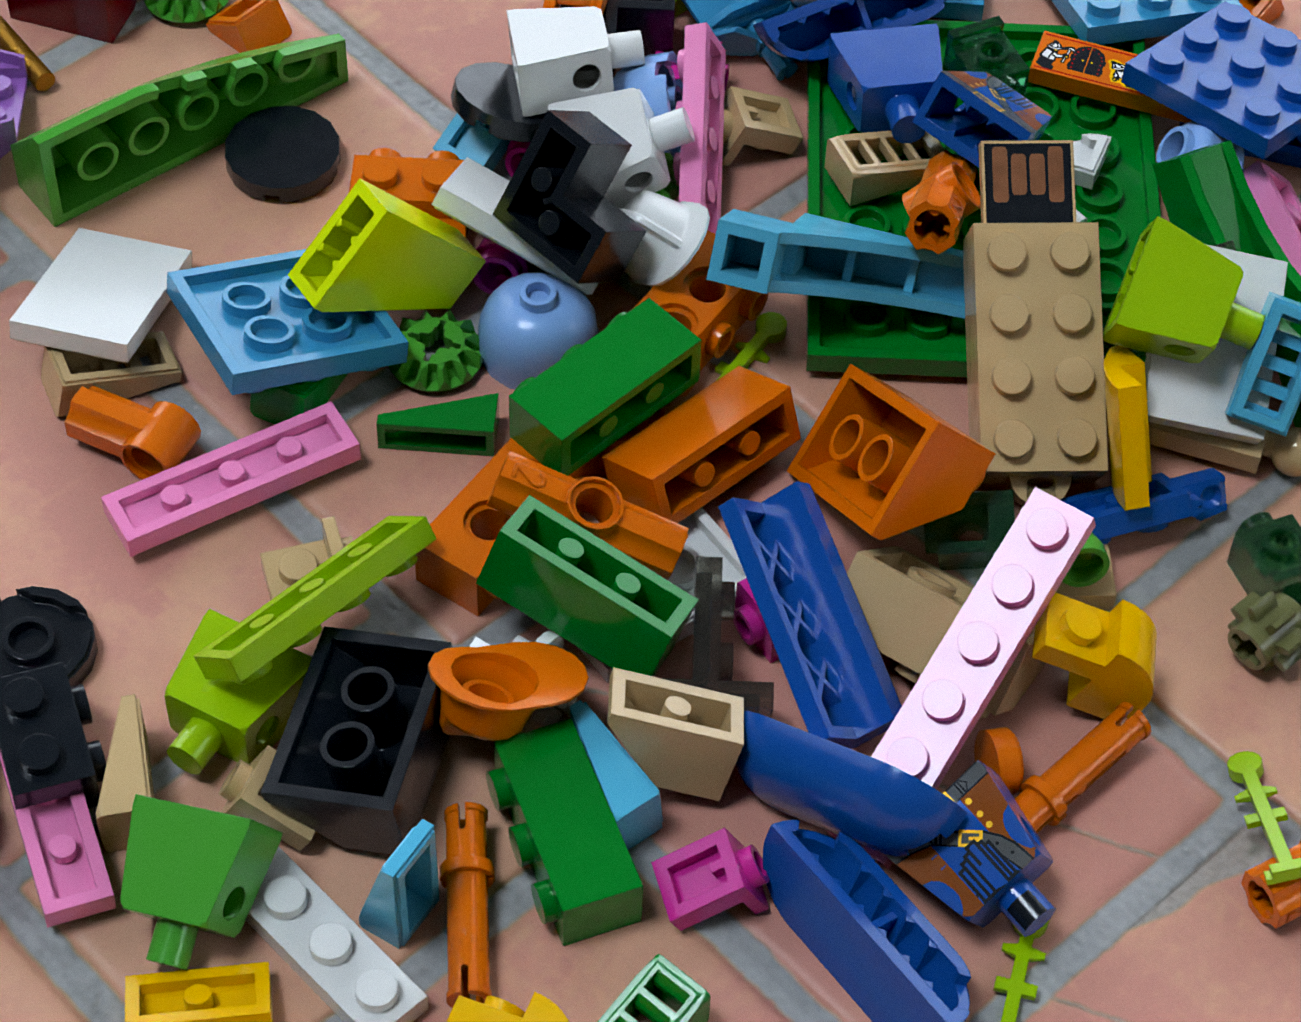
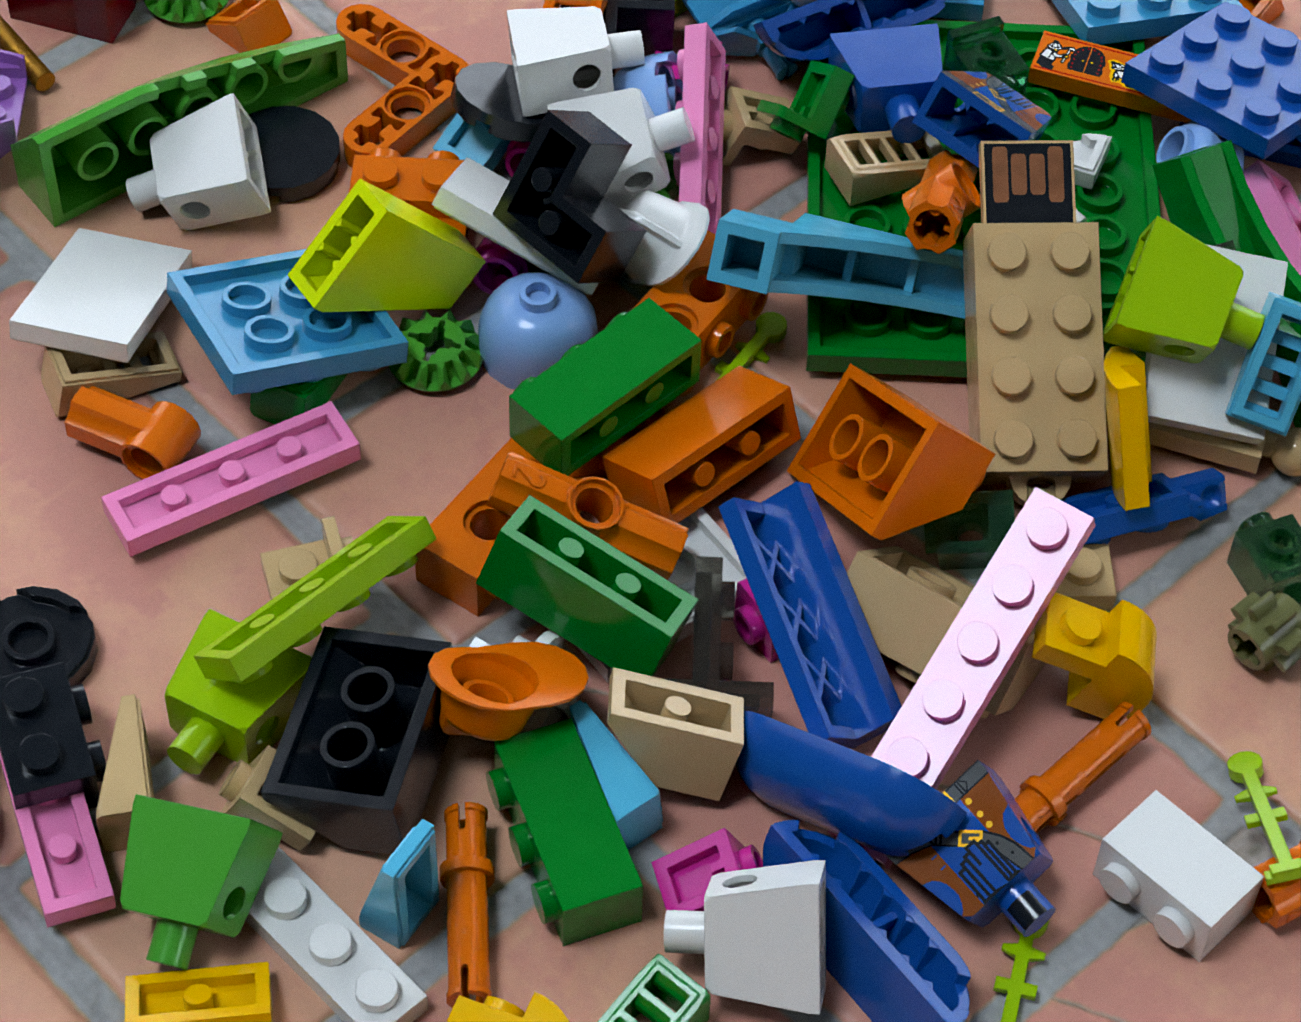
(205, 168): none -> white torso
(413, 81): none -> orange beam
(447, 427): green piece -> none
(760, 935): none -> white torso
(816, 105): none -> green bracket
(1002, 753): orange tile -> none
(1089, 565): bright green hinge -> none
(1177, 876): none -> white brick

